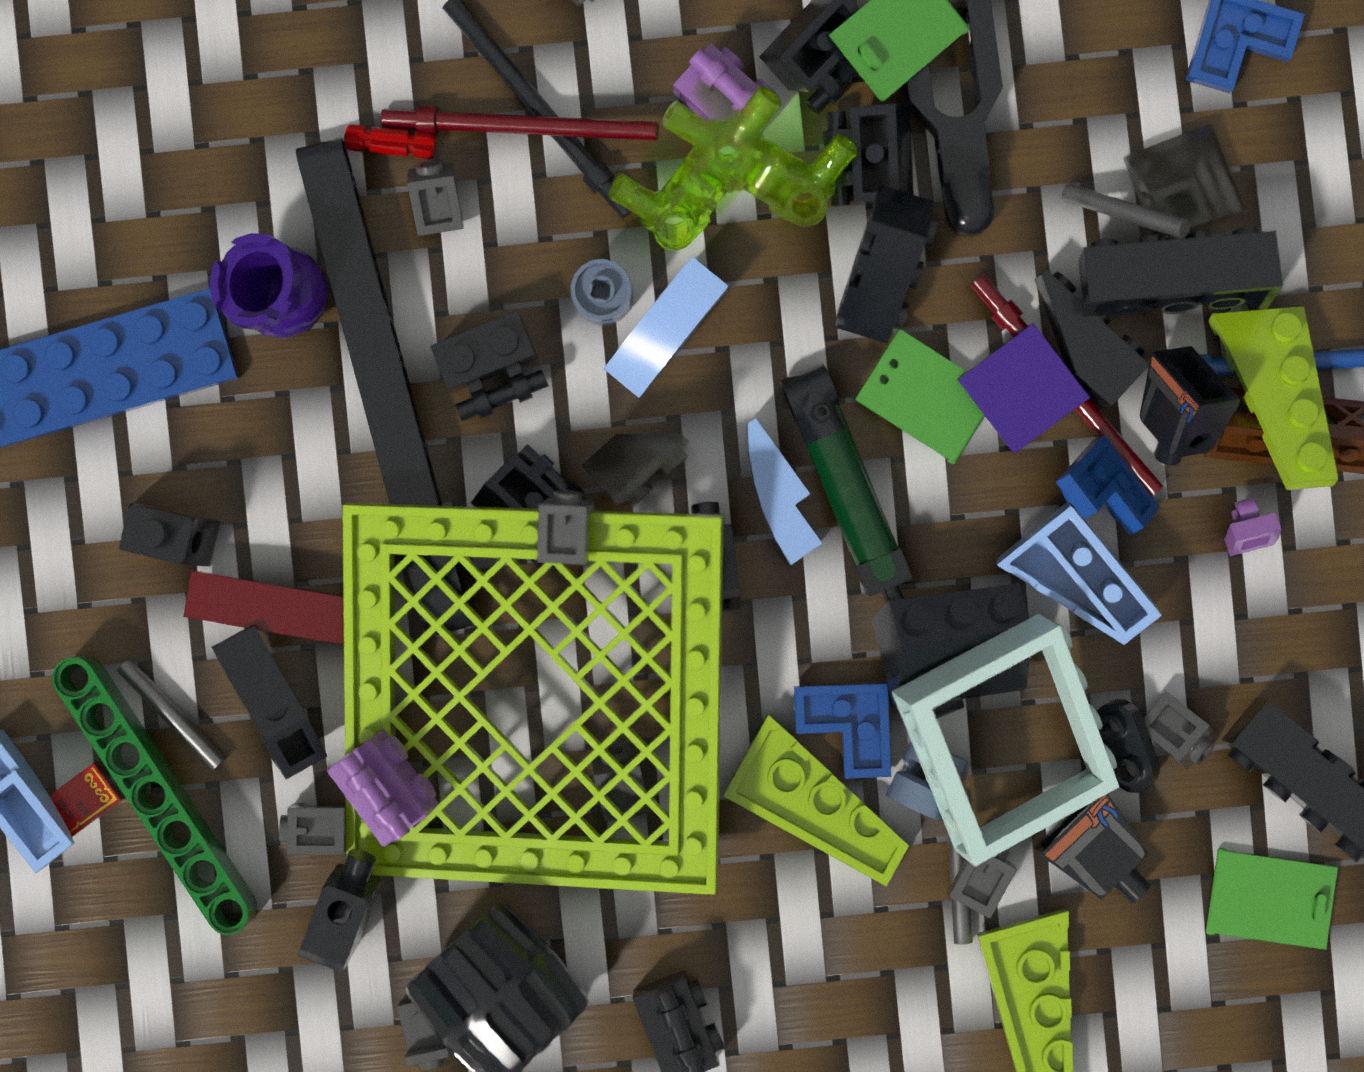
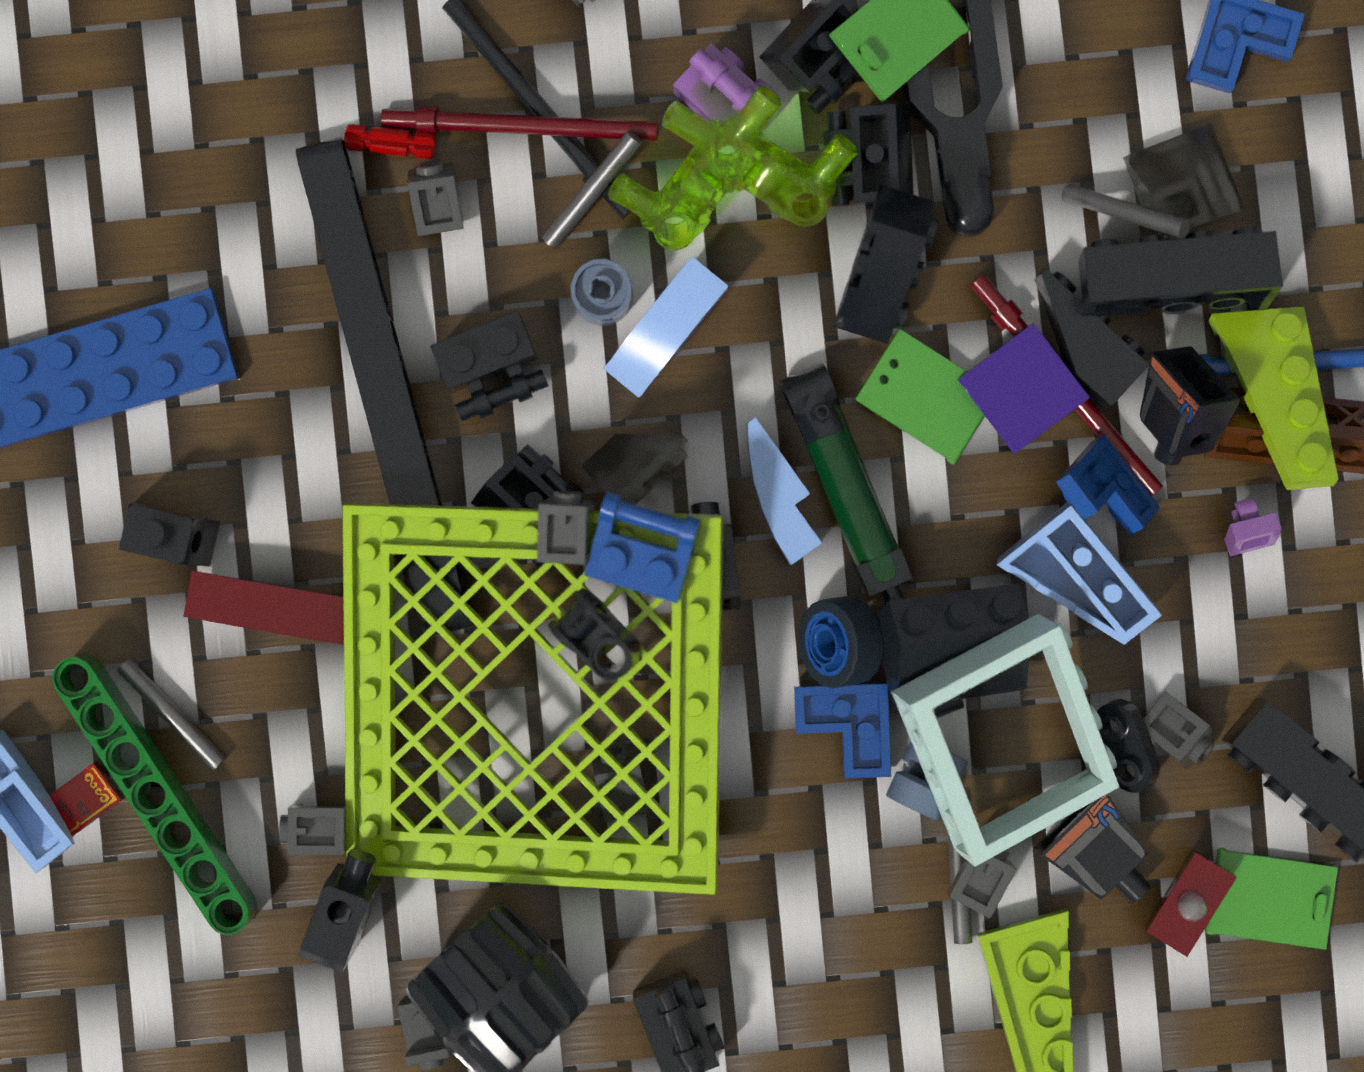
(269, 287): dark purple tile -> none
(269, 702): black slope -> none
(384, 787): medium lavender brick -> none
(592, 189): none -> flat silver bar
(593, 634): none -> black piece
(638, 562): none -> blue plate
(804, 798): lime wing -> none
(841, 641): none -> black wheel
(1190, 902): none -> dark red piece

